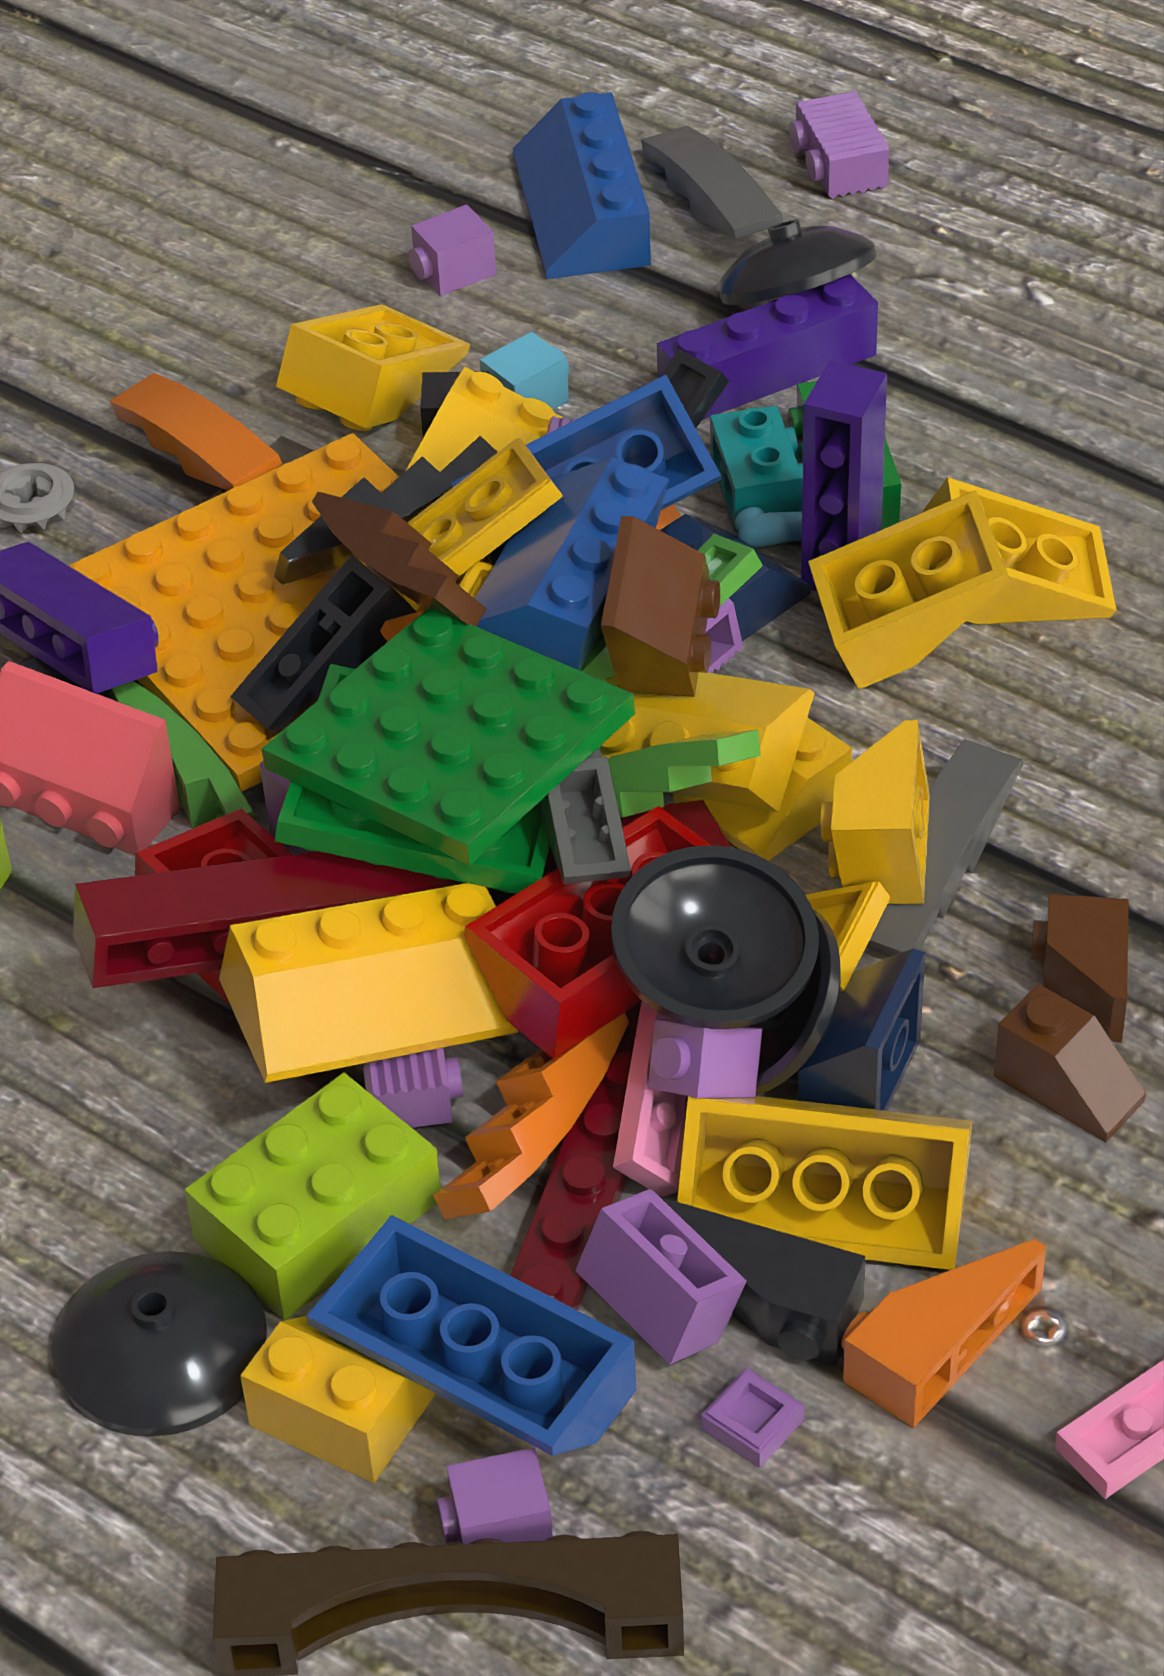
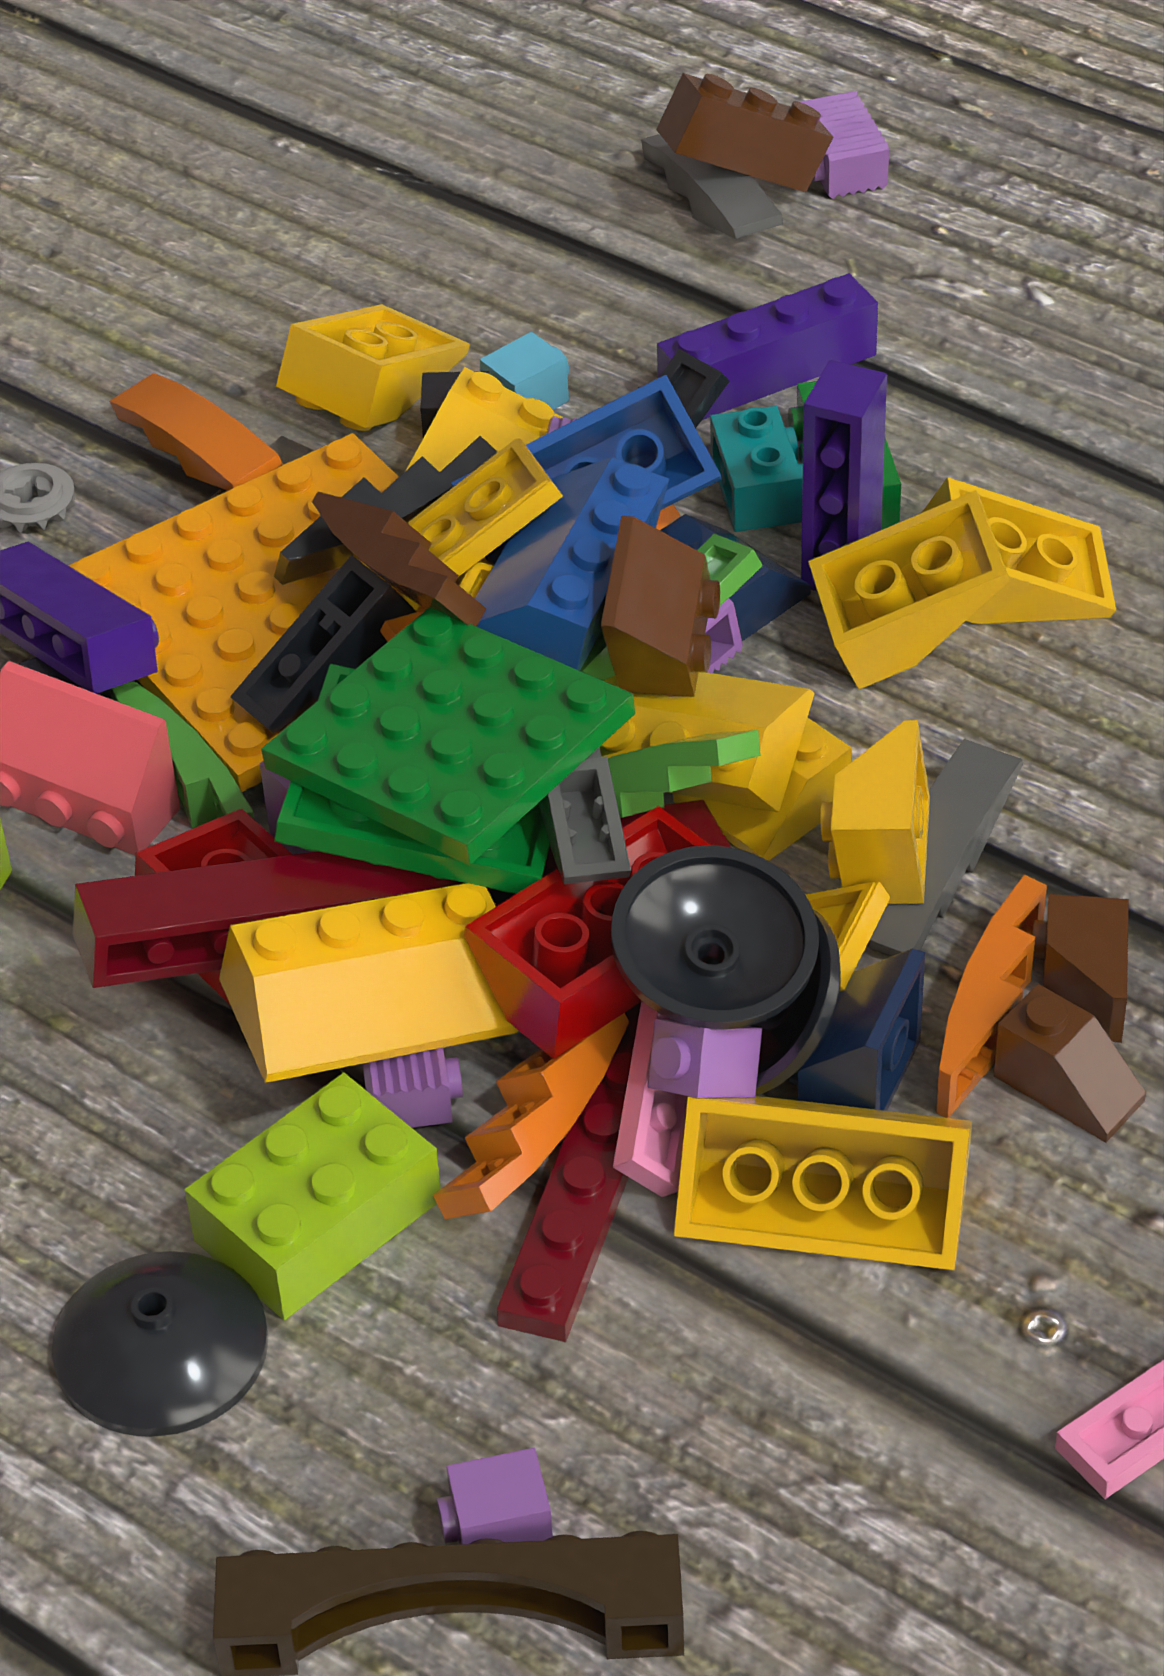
(330, 1399): yellow slope -> none
(452, 250): medium lavender brick -> none
(480, 1339): blue slope -> none
(583, 189): blue slope -> none
(660, 1276): medium lavender brick -> none
(745, 131): none -> reddish brown brick
(753, 1417): medium lavender tile -> none
(768, 529): medium azure arm -> none
(793, 262): black dish -> none
(795, 1290): black slope -> none
(937, 1328): orange slope -> none
(988, 992): none -> orange slope

